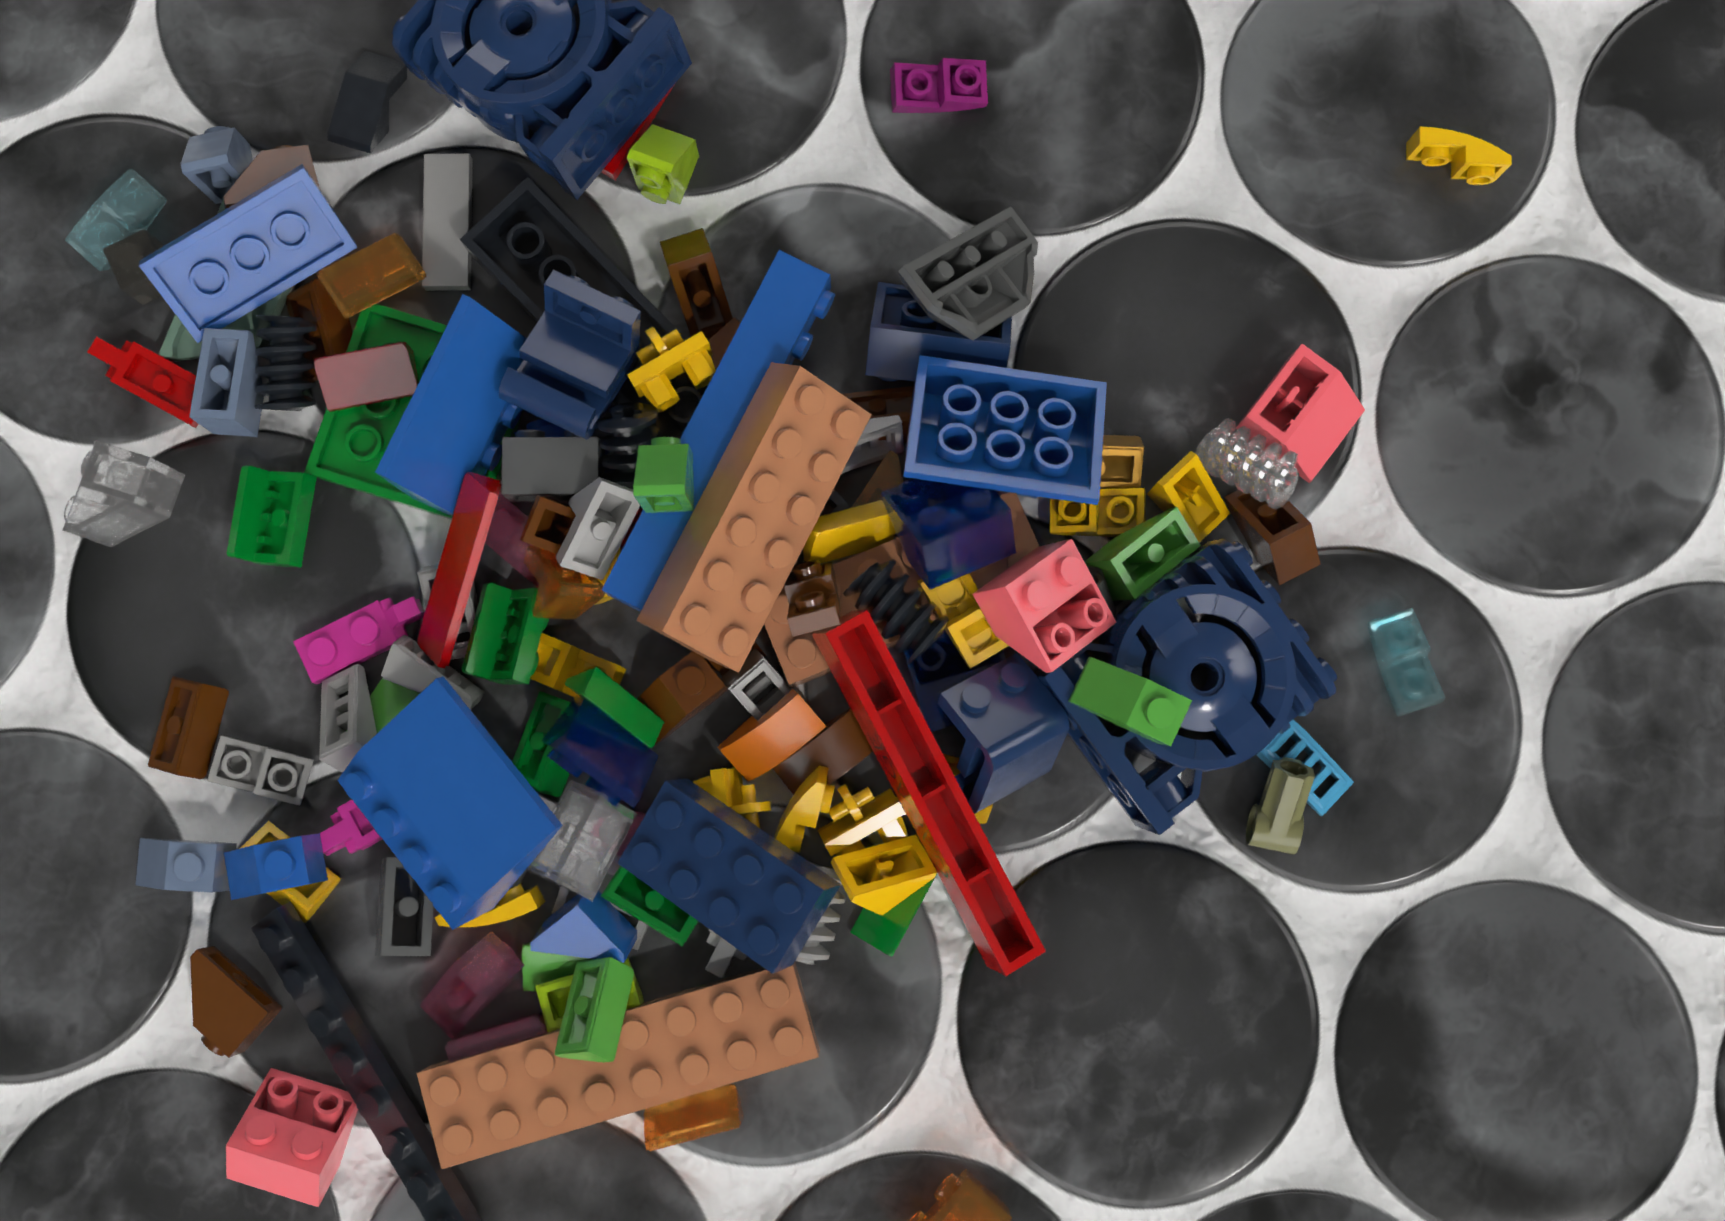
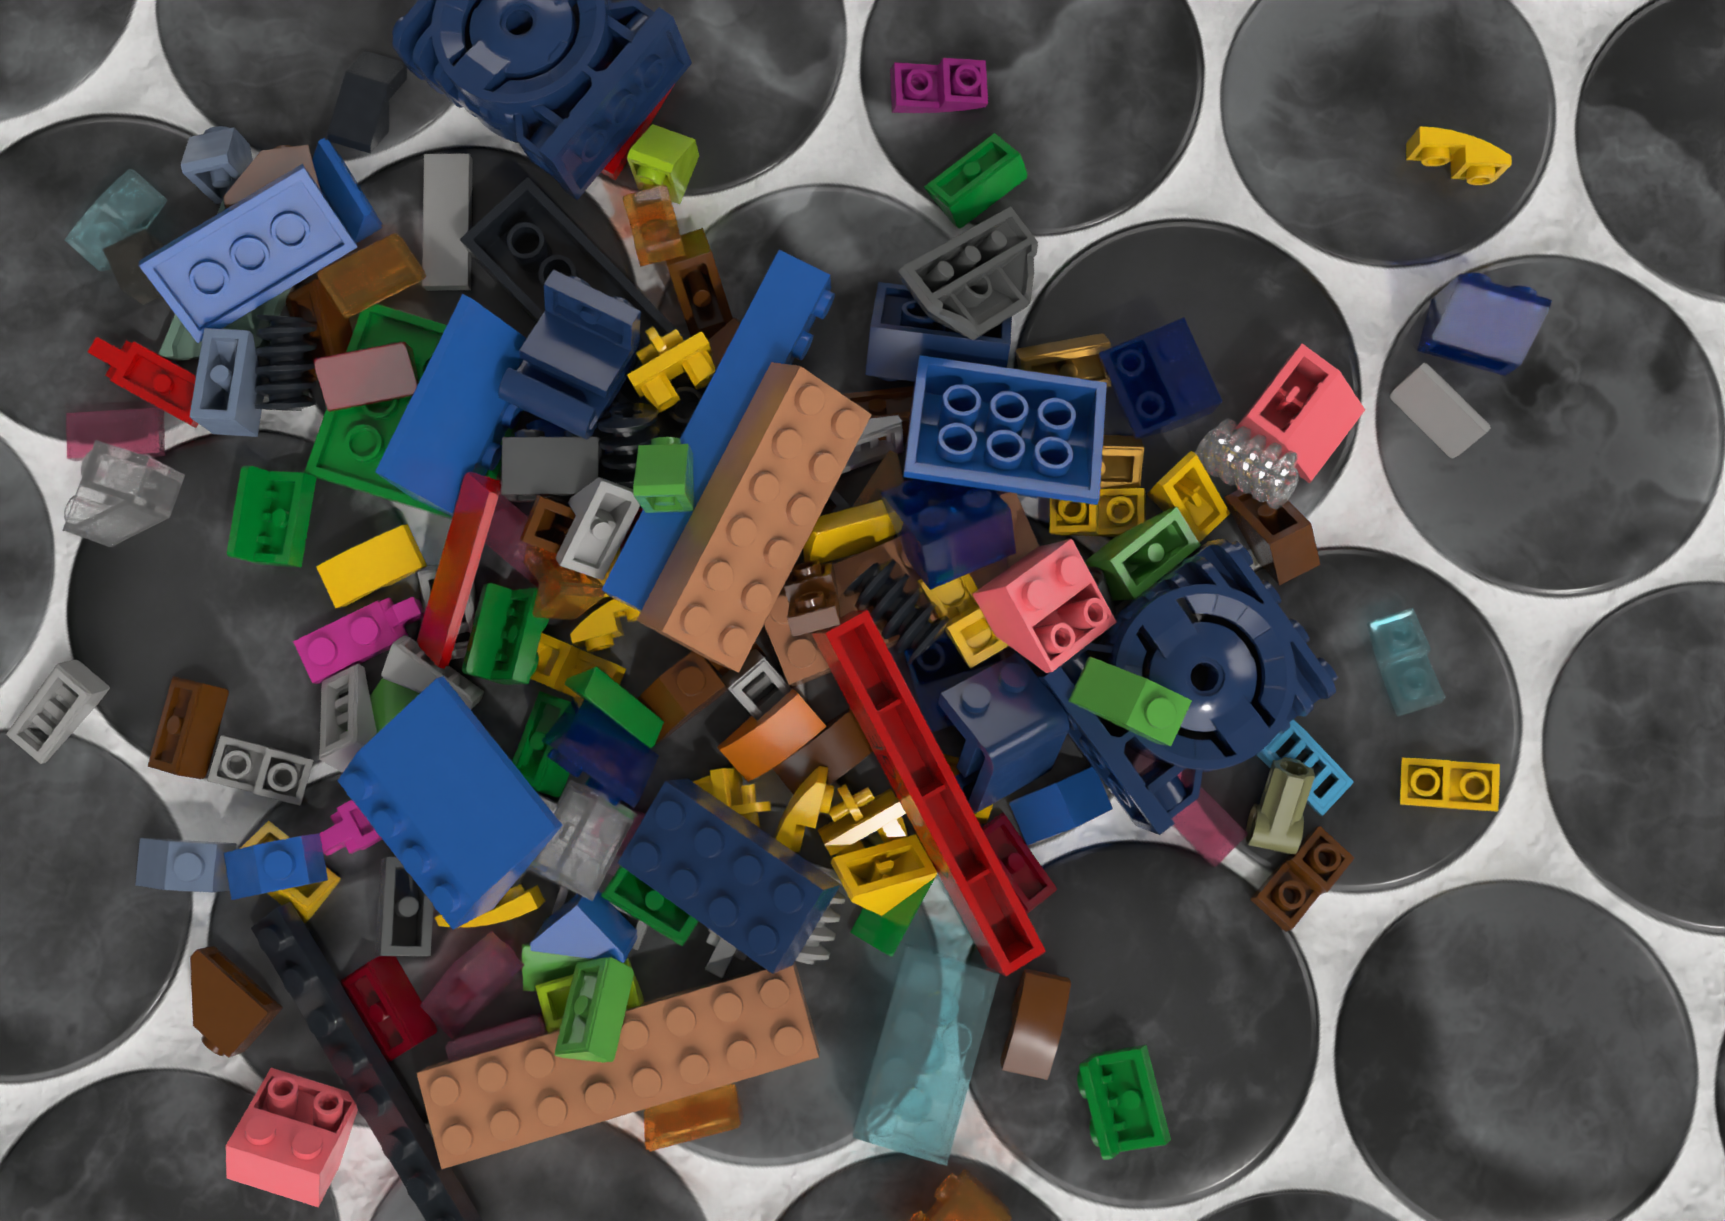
(78, 688): none -> light grey slope
(129, 429): none -> clear pink tile
(344, 192): none -> blue slope
(371, 566): none -> yellow slope
(388, 1006): none -> dark red slope
(602, 626): none -> yellow slope
(654, 225): none -> clear orange slope
(925, 1054): none -> clear light blue brick
(977, 180): none -> green slope
(1018, 862): none -> dark red slope
(1036, 1024): none -> reddish brown slope
(1060, 806): none -> blue slope
(1067, 358): none -> pearl gold slope
(1123, 1101): none -> green bracket
(1161, 380): none -> clear blue slope
(1208, 828): none -> clear pink tile
(1302, 878): none -> reddish brown slope
(1439, 411): none -> light grey slope
(1449, 784): none -> yellow slope
(1483, 323): none -> clear blue slope

